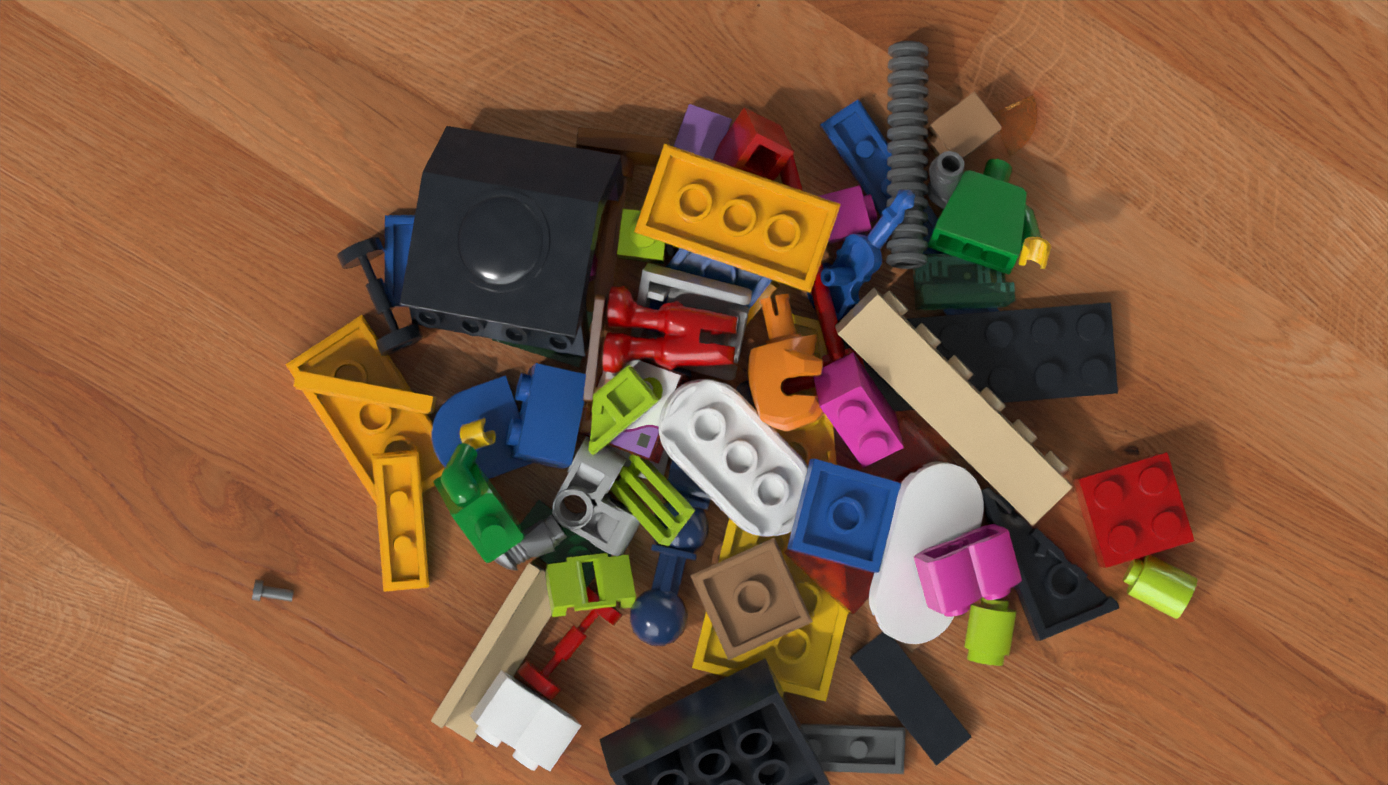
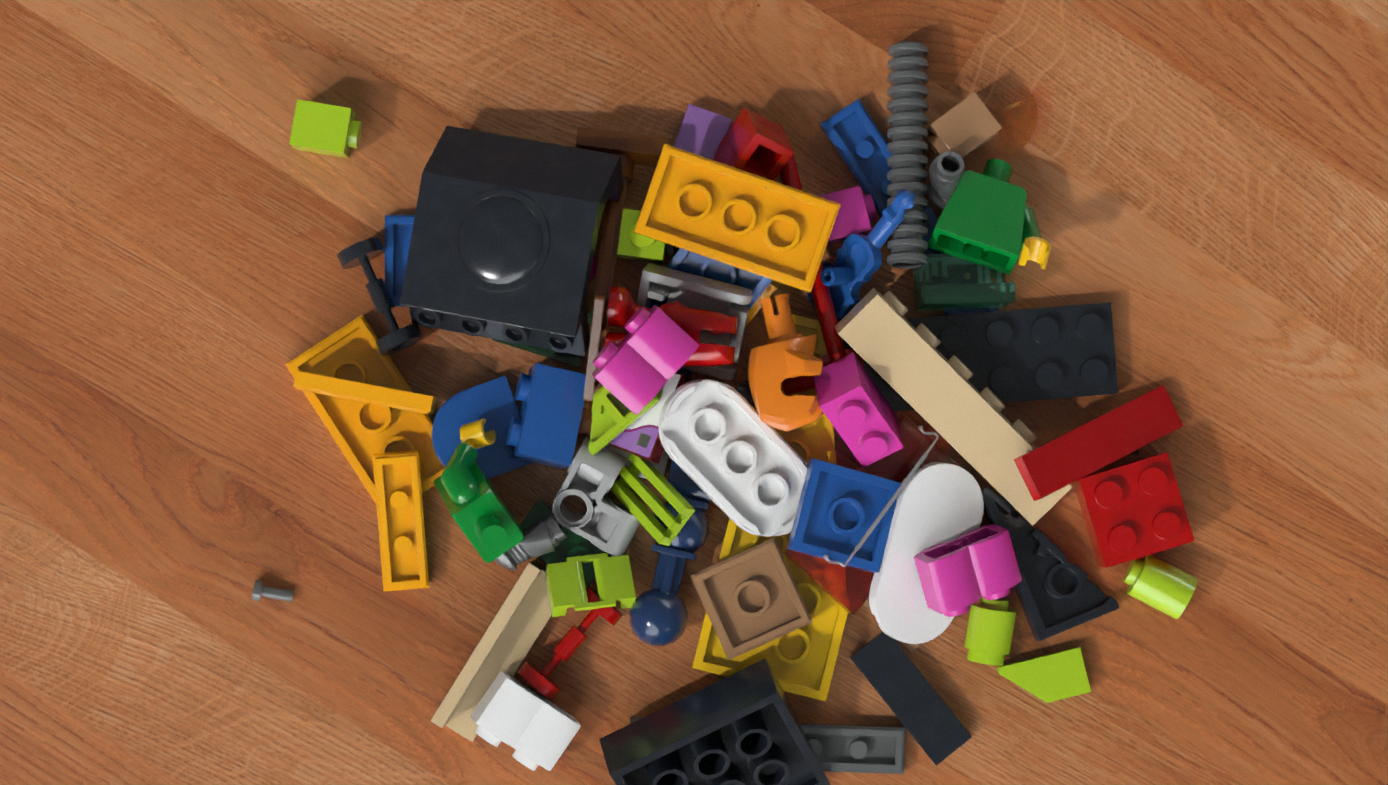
(325, 129): none -> lime brick
(644, 358): none -> dark pink brick
(890, 501): none -> light grey piece
(1050, 675): none -> lime tile
(1098, 443): none -> red tile

